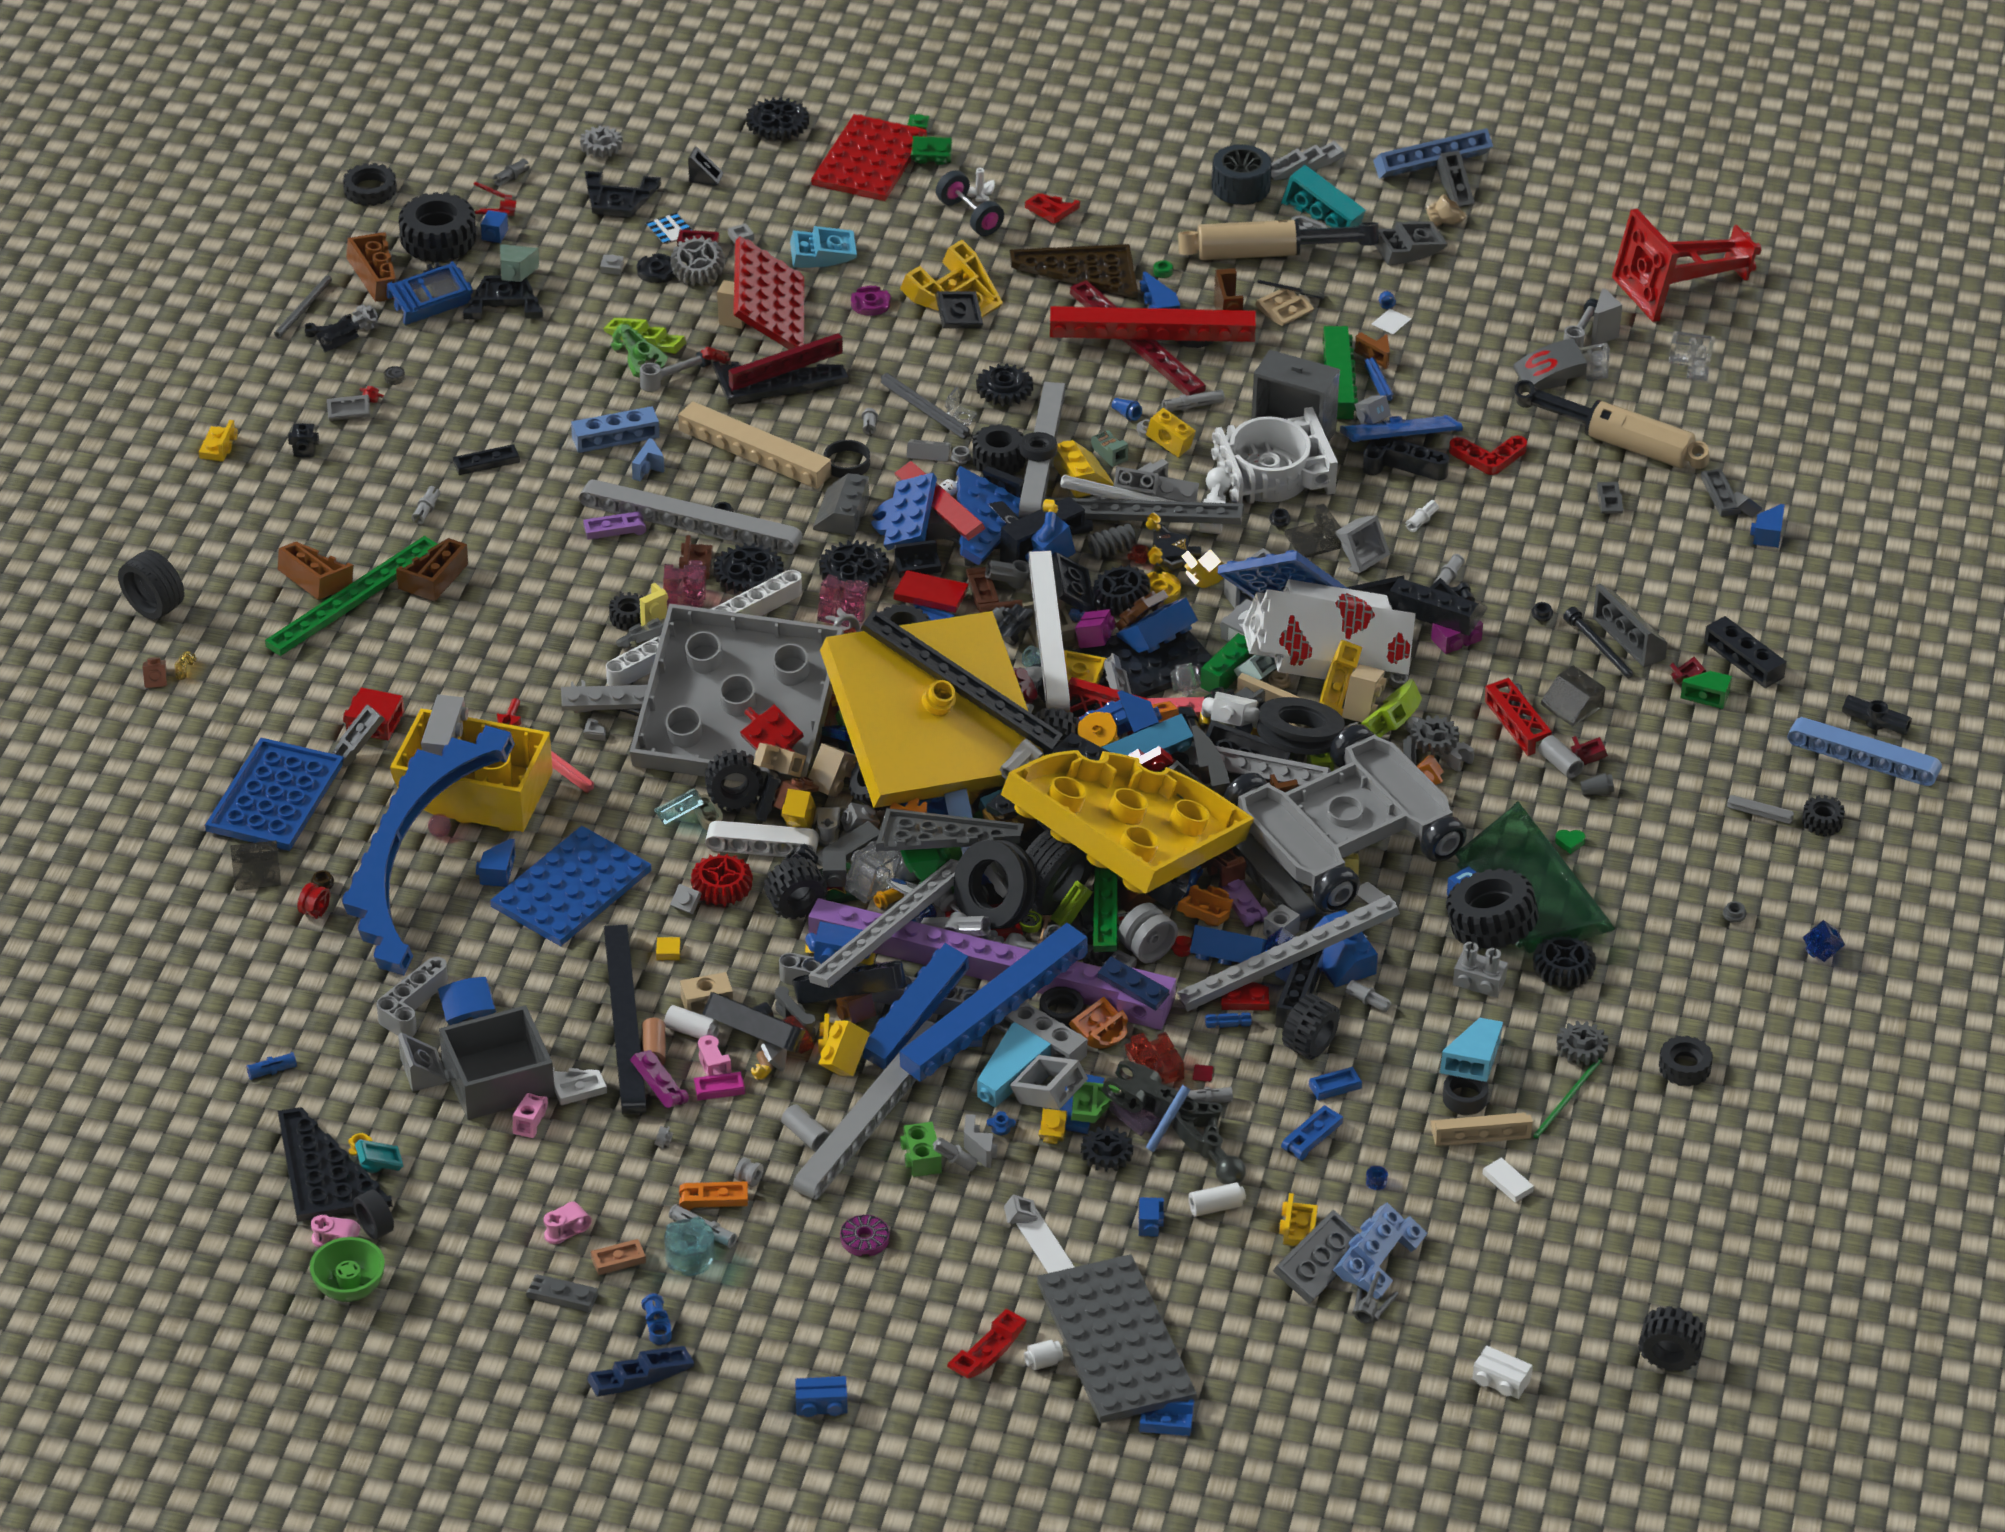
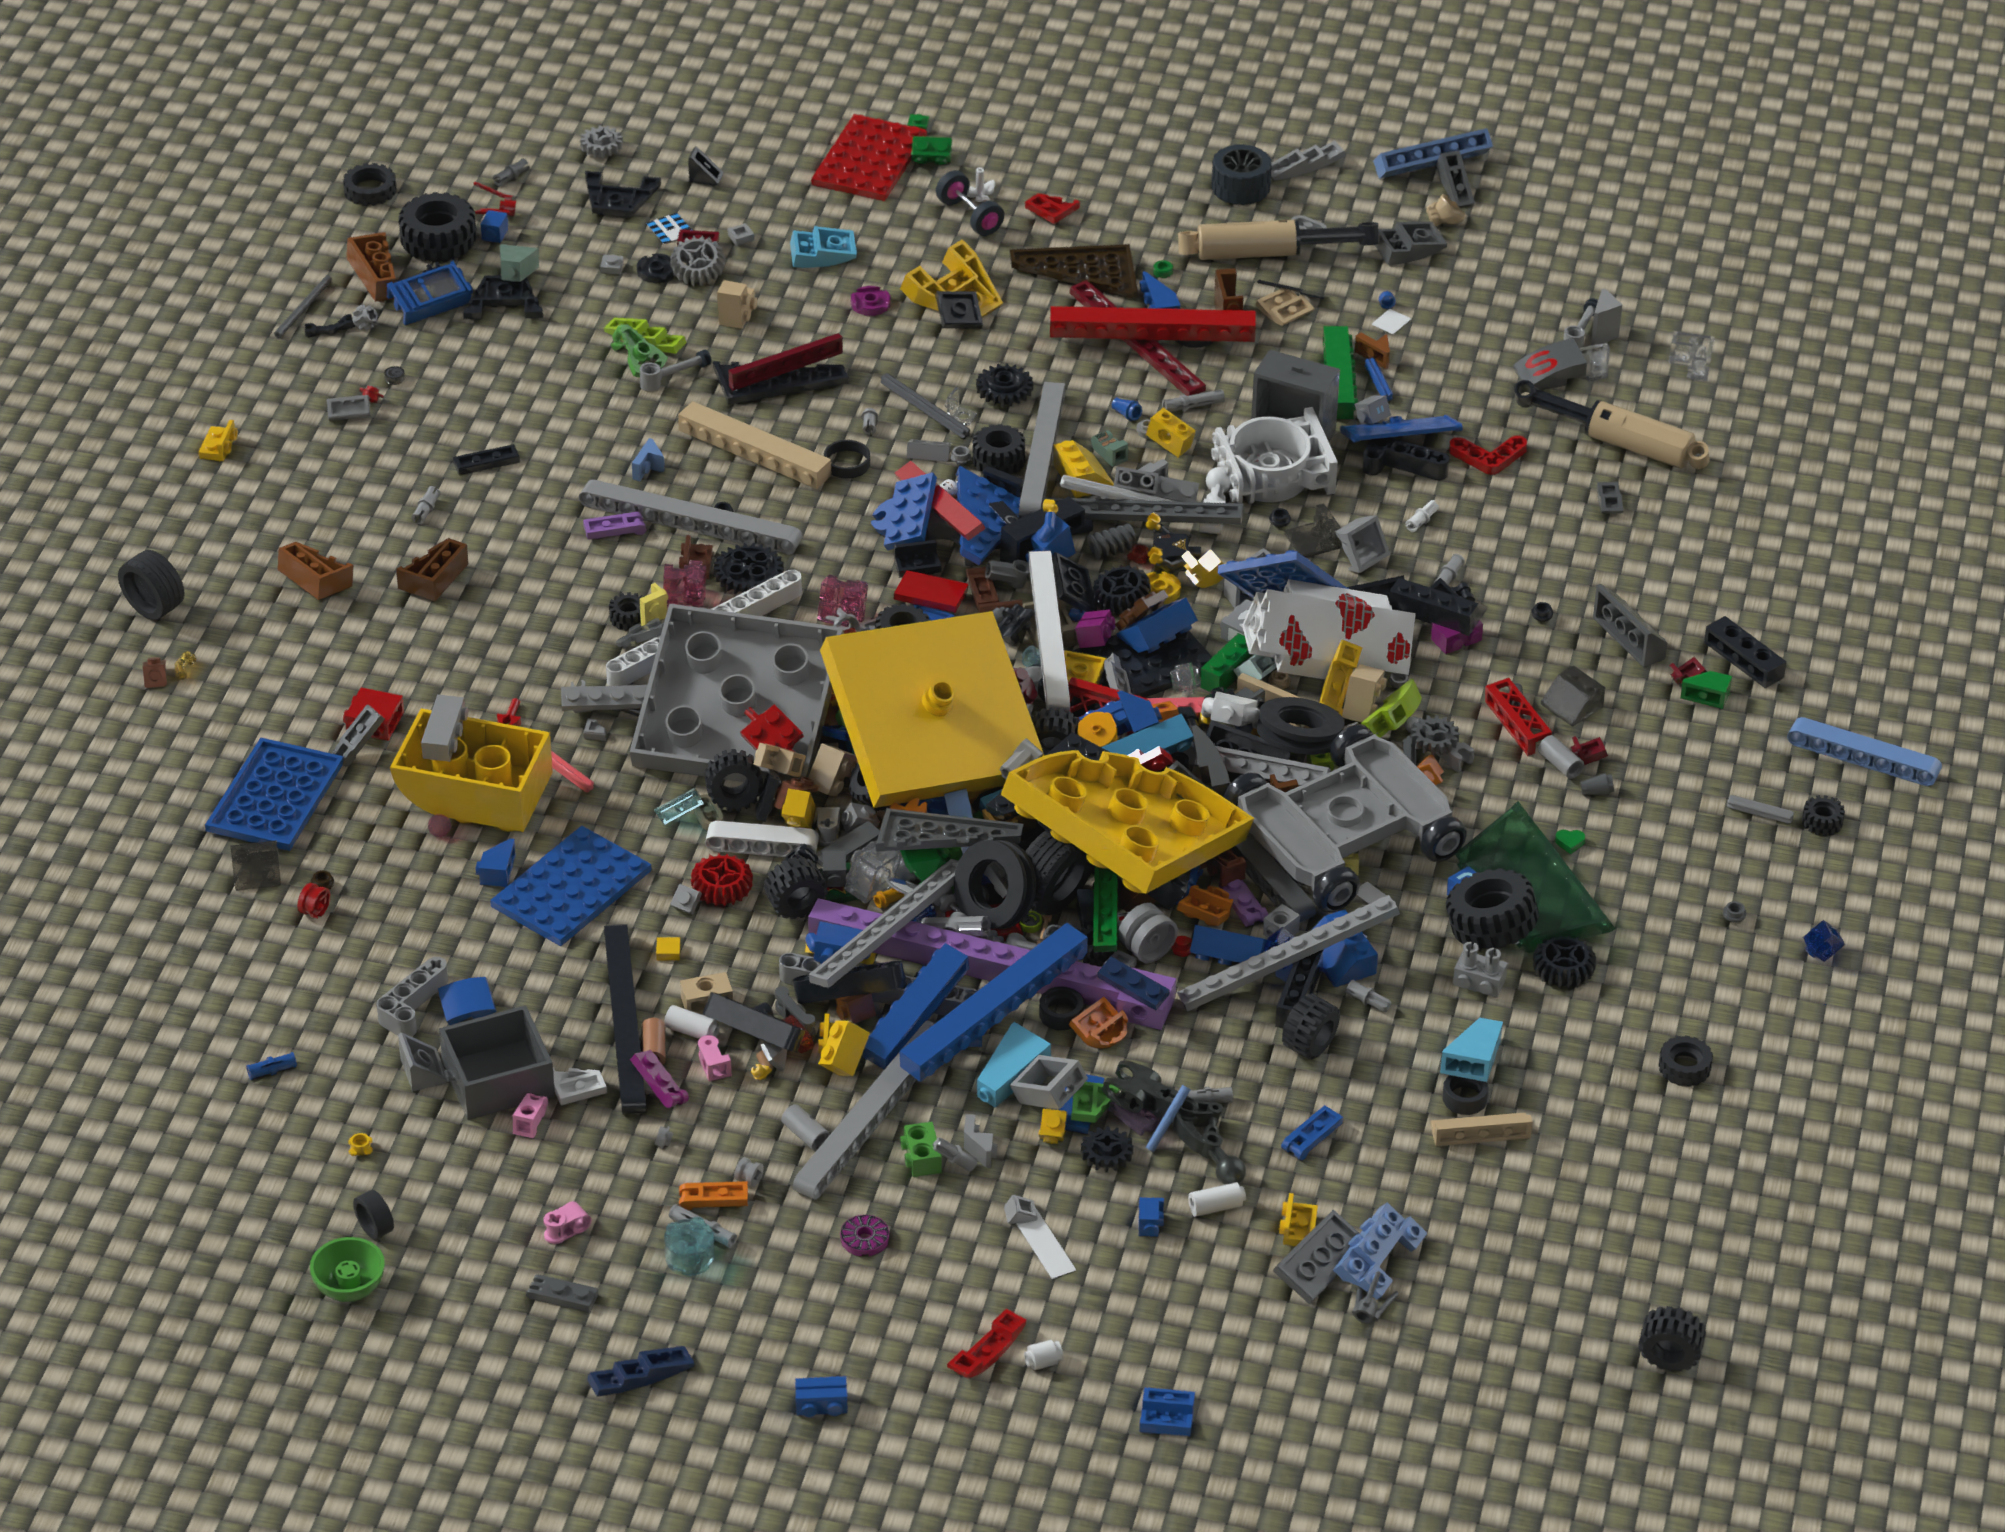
(303, 440): black brick -> none
(319, 1170): black wing -> none
(334, 1229): bright pink piece -> none
(338, 335): black hinge -> none
(346, 599): green plate -> none
(375, 1156): teal tile -> none
(424, 780): blue arch -> none
(615, 429): medium blue brick -> none
(618, 1257): nougat plate -> none
(662, 1321): blue connector -> none
(715, 355): red axle -> none
(719, 1086): dark pink tile -> none
(768, 294): red plate -> none
(777, 119): black gear -> none
(843, 505): dark grey slope -> none
(855, 563): black gear -> none
(962, 681): black plate -> none
(1001, 1123): blue plate -> none
(1038, 454): black tyre -> none
(1063, 1040): light grey brick -> none
(1071, 904): lime tile -> none
(1116, 1338): dark grey plate -> none
(1157, 1055): clear red hips -> none
(1202, 1073): dark red sticker -> none
(1228, 1020): blue axle -> none
(1248, 997): red wing -> none
(1321, 199): teal wedge -> none
(1335, 1083): blue tile -> none
(1376, 1171): clear blue bush -> none
(1502, 1372): white brick -> none
(1508, 1180): white tile -> none
(1566, 1099): green axle -> none
(1574, 617): black piece -> none
(1582, 1043): dark grey gear -> none
(1649, 261): red piece -> none
(1720, 492): dark grey tile -> none
(1747, 505): dark grey slope -> none
(1768, 527): blue slope -> none
(1877, 714): black piece -> none

